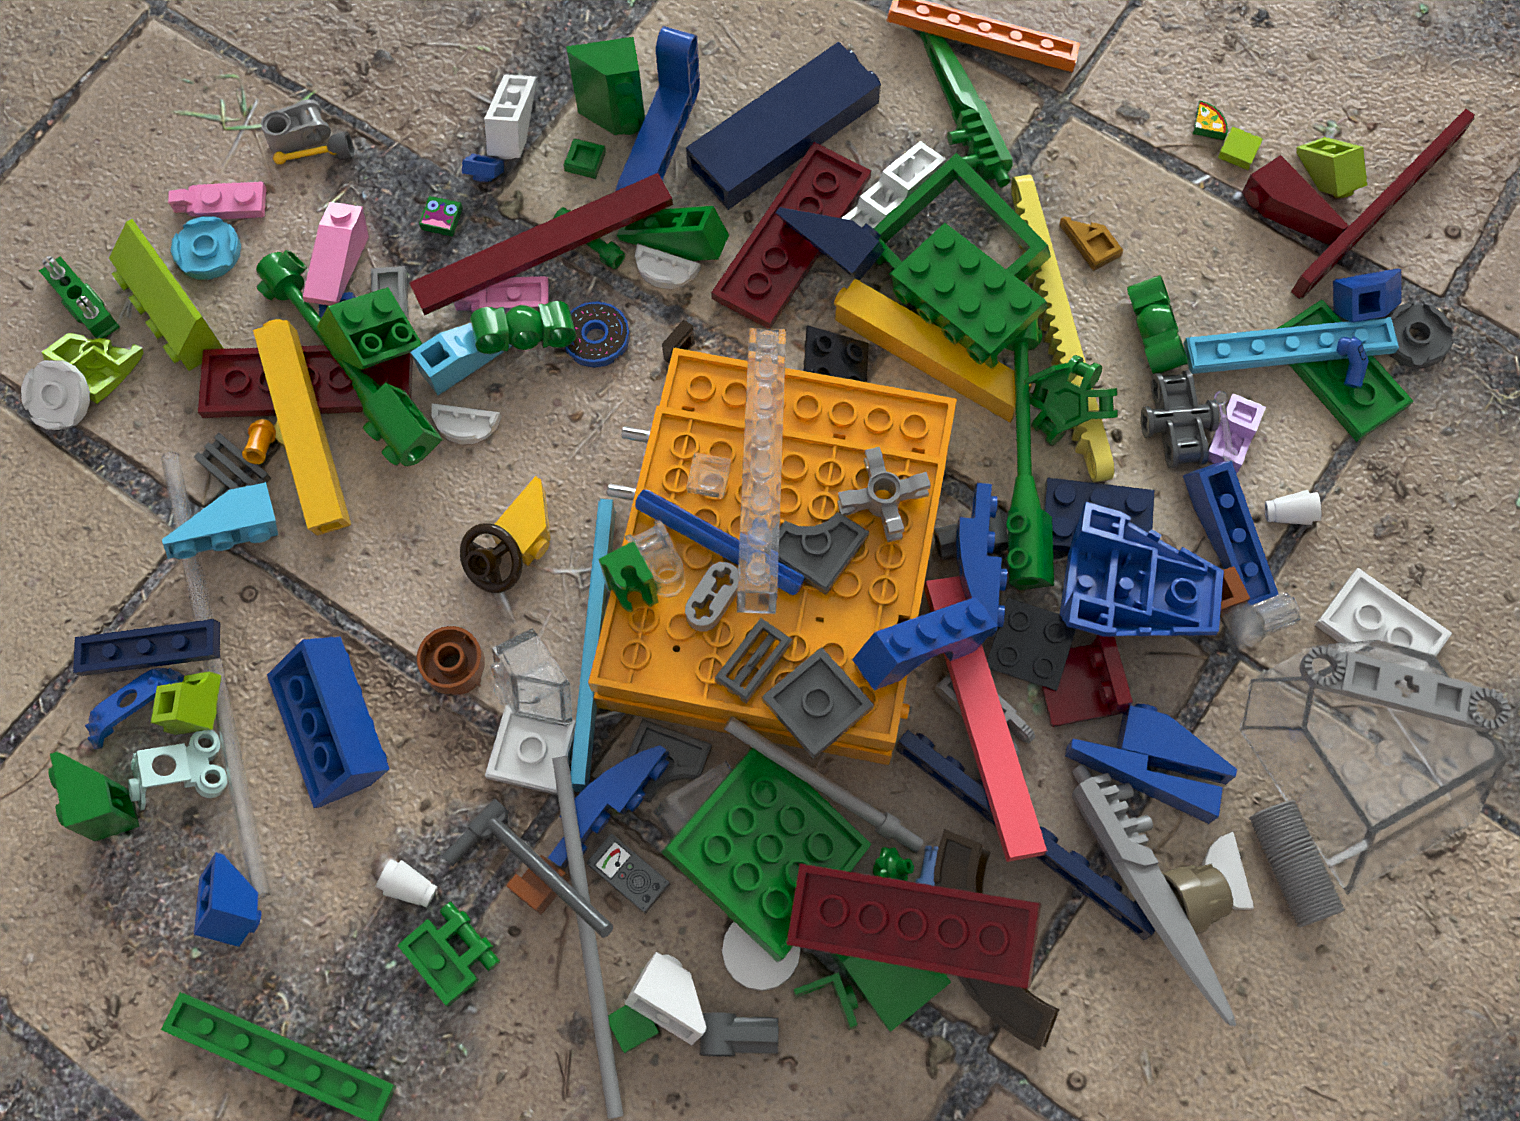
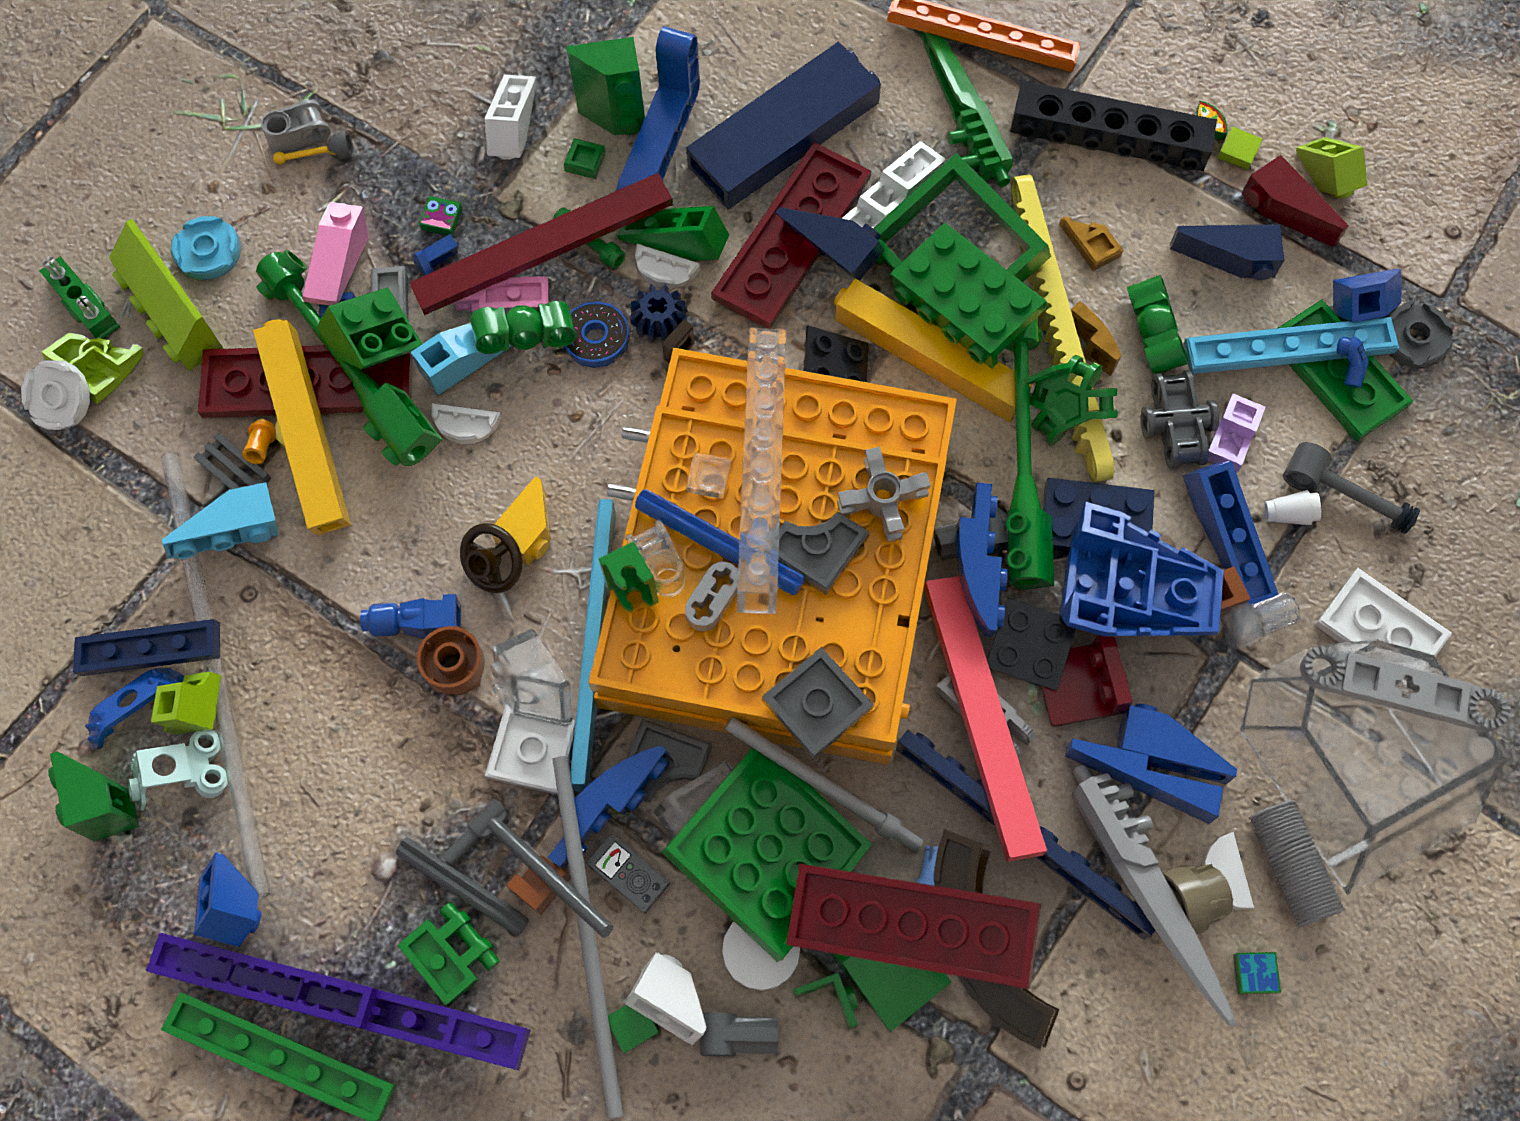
(221, 200): bright pink hinge -> none
(327, 720): blue slope -> none
(340, 1001): none -> dark purple slope
(405, 884): white cone -> none
(412, 617): none -> blue piece
(435, 254): none -> blue tile
(462, 886): none -> dark grey axle
(482, 167): blue plate -> none
(657, 312): none -> dark blue gear
(734, 686): dark grey tile -> none
(892, 866): green plant -> none
(904, 646): blue arch -> none
(1101, 344): none -> pearl gold slope
(1128, 123): none -> black brick
(1230, 453): clear hinge -> none
(1236, 249): none -> dark blue slope
(1257, 973): none -> tile
(1310, 468): none -> dark grey piece
(1382, 205): dark red tile -> none

